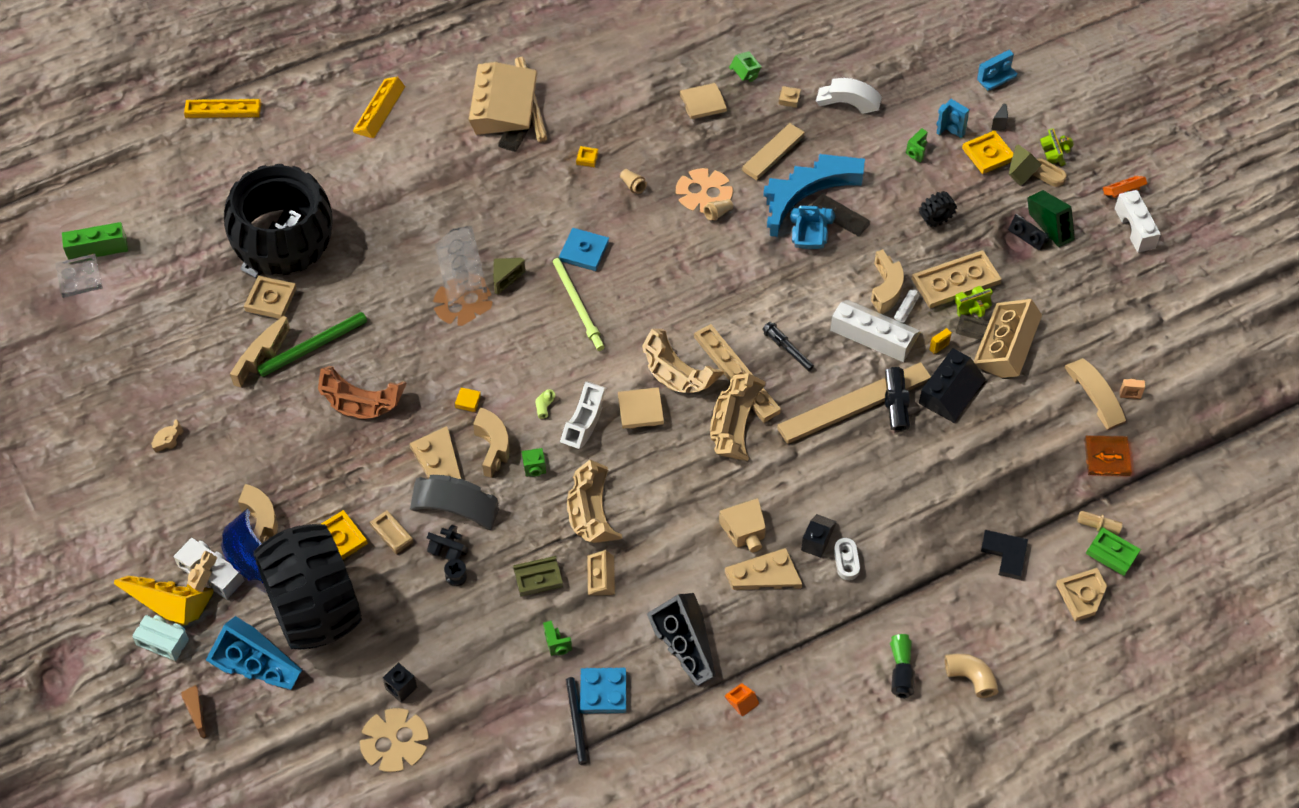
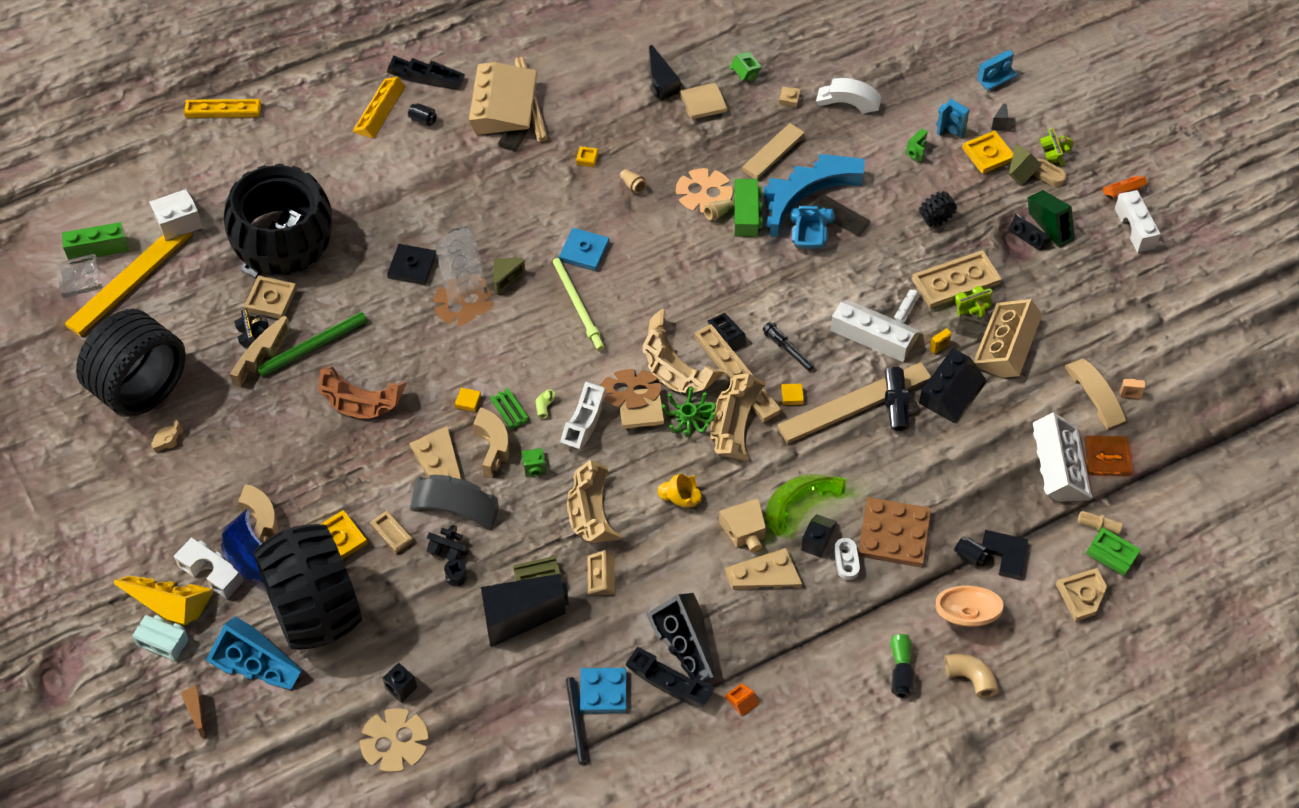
(124, 283): none -> yellow tile
(130, 362): none -> black tyre
(176, 214): none -> white slope
(200, 574): tan plate -> none
(252, 326): none -> black hips
(411, 264): none -> black plate
(422, 114): none -> black brick
(427, 74): none -> black slope
(502, 396): none -> bright green tile
(522, 605): none -> black slope
(555, 644): bright green bracket -> none
(632, 399): none -> medium nougat piece
(658, 320): none -> tan slope
(663, 79): none -> black slope
(669, 680): none -> black slope
(680, 491): none -> yellow piece
(689, 413): none -> bright green animal
(729, 331): none -> black slope
(747, 207): none -> bright green brick
(792, 394): none -> yellow tile
(794, 490): none -> clear neon green windscreen
(887, 294): tan arch -> none
(894, 532): none -> medium nougat plate
(969, 606): none -> light nougat dish
(971, 551): none -> black brick
(1061, 459): none -> white slope

